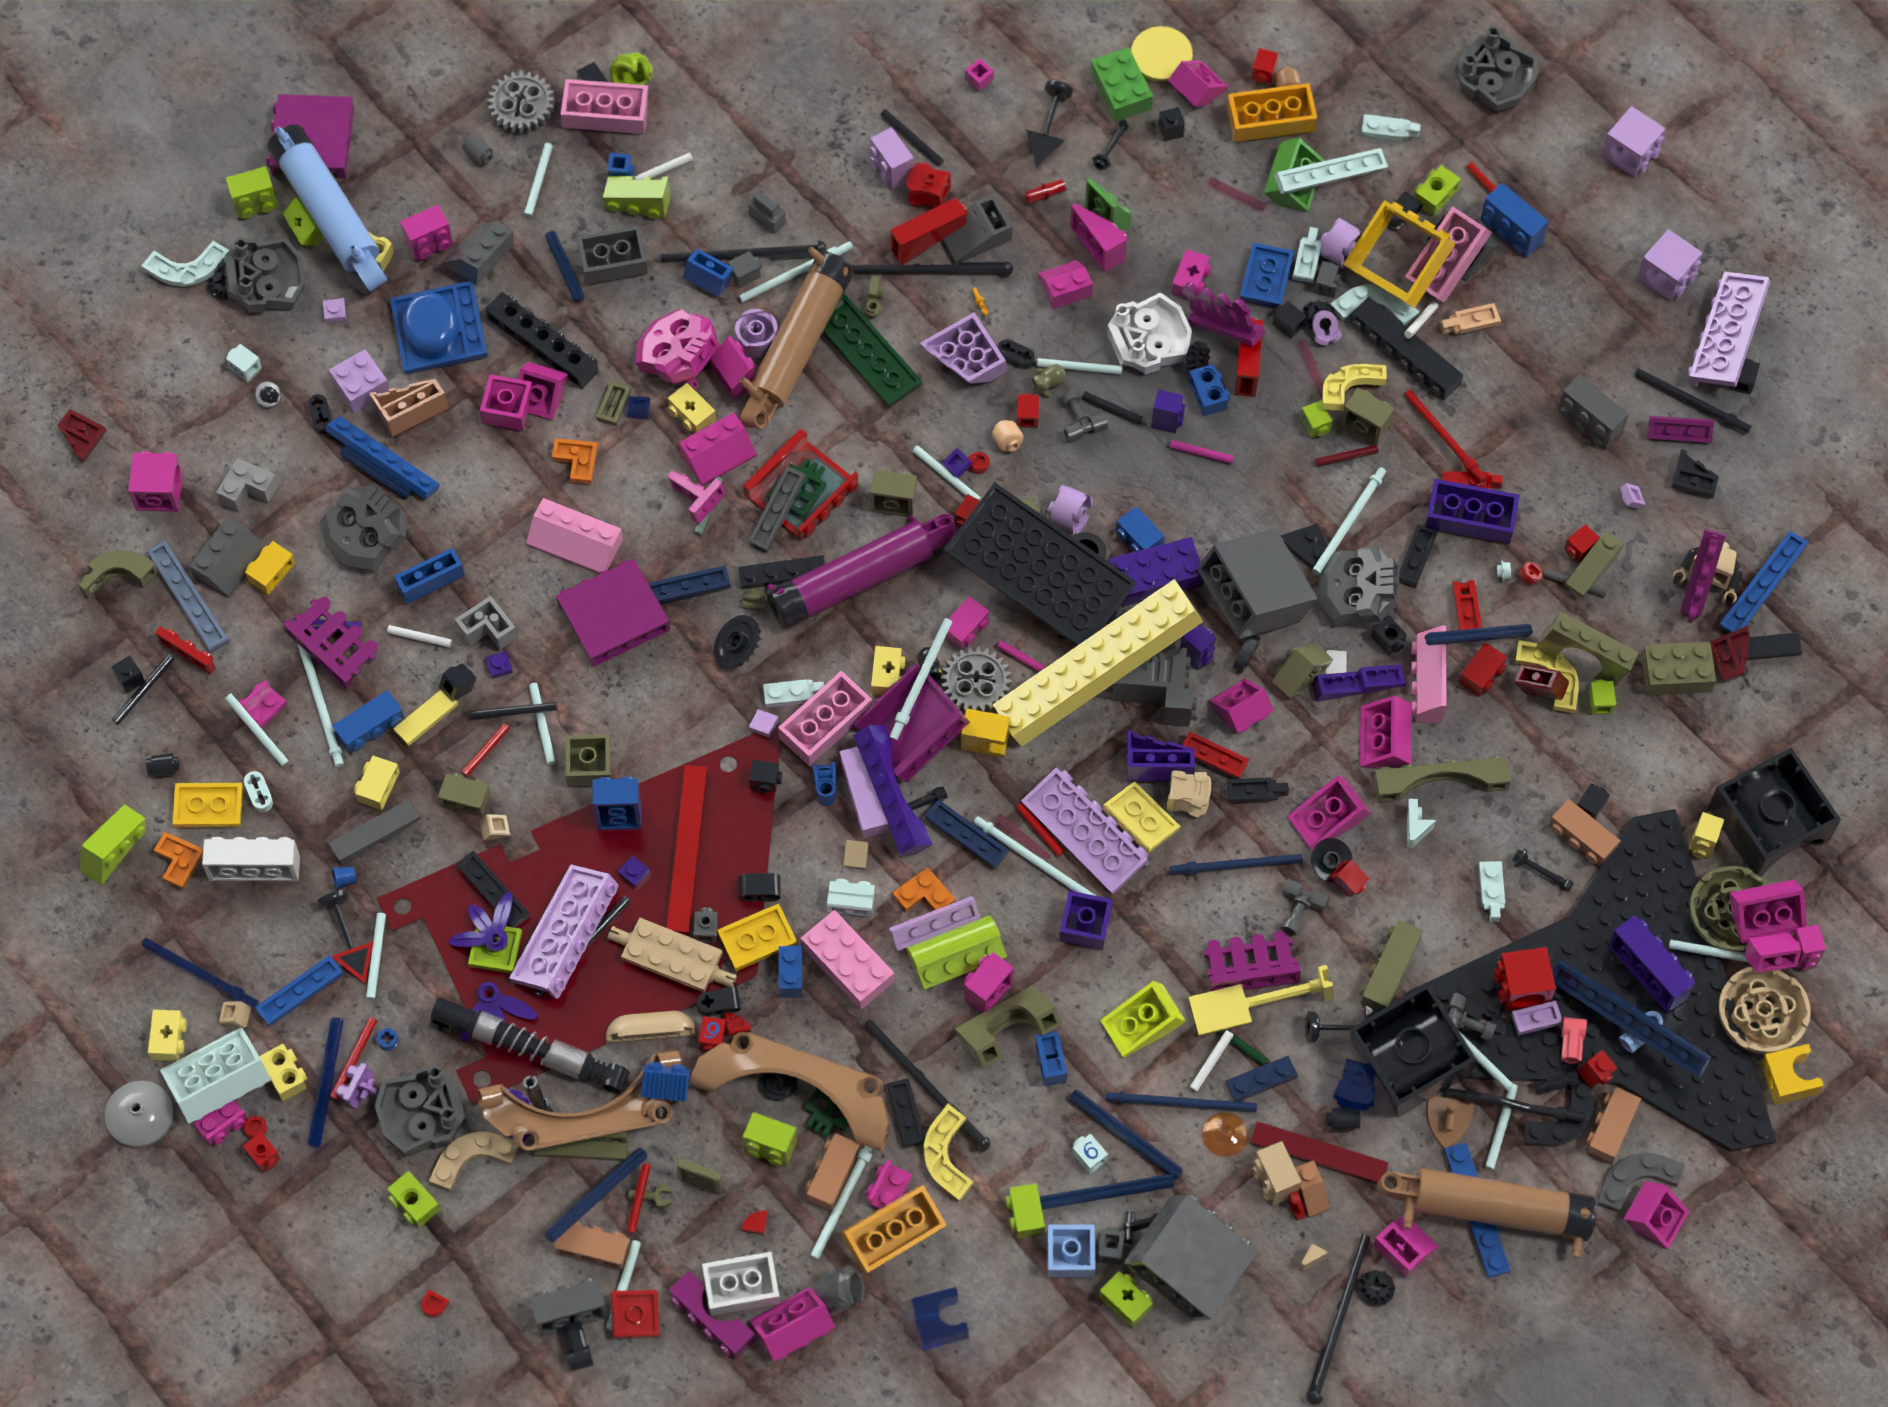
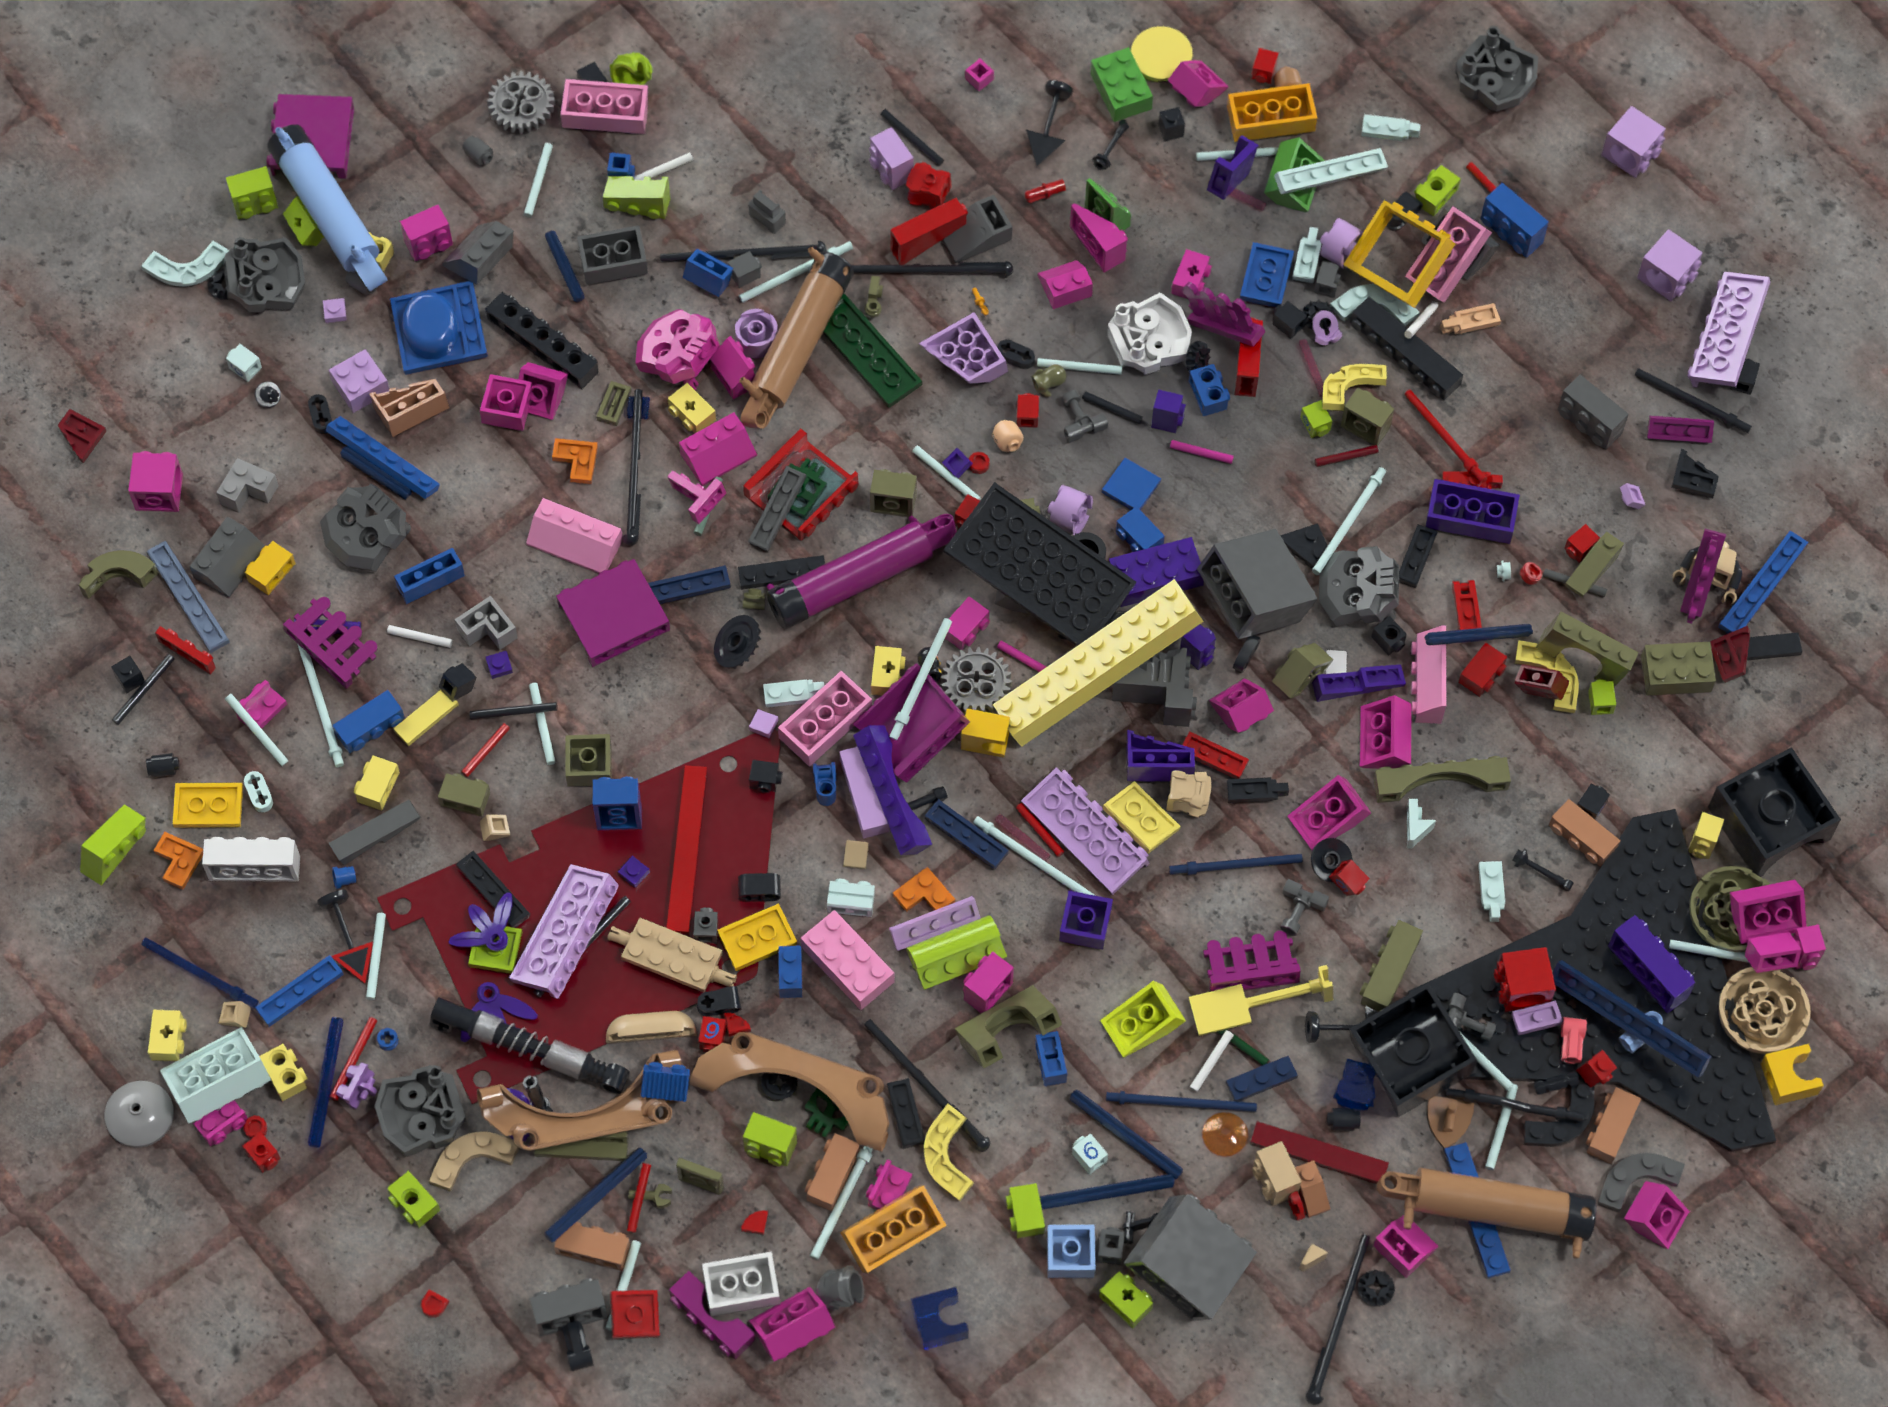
(634, 499): none -> black bar
(1131, 485): none -> blue tile
(1203, 156): none -> light aqua bar
(1228, 175): none -> dark purple panel

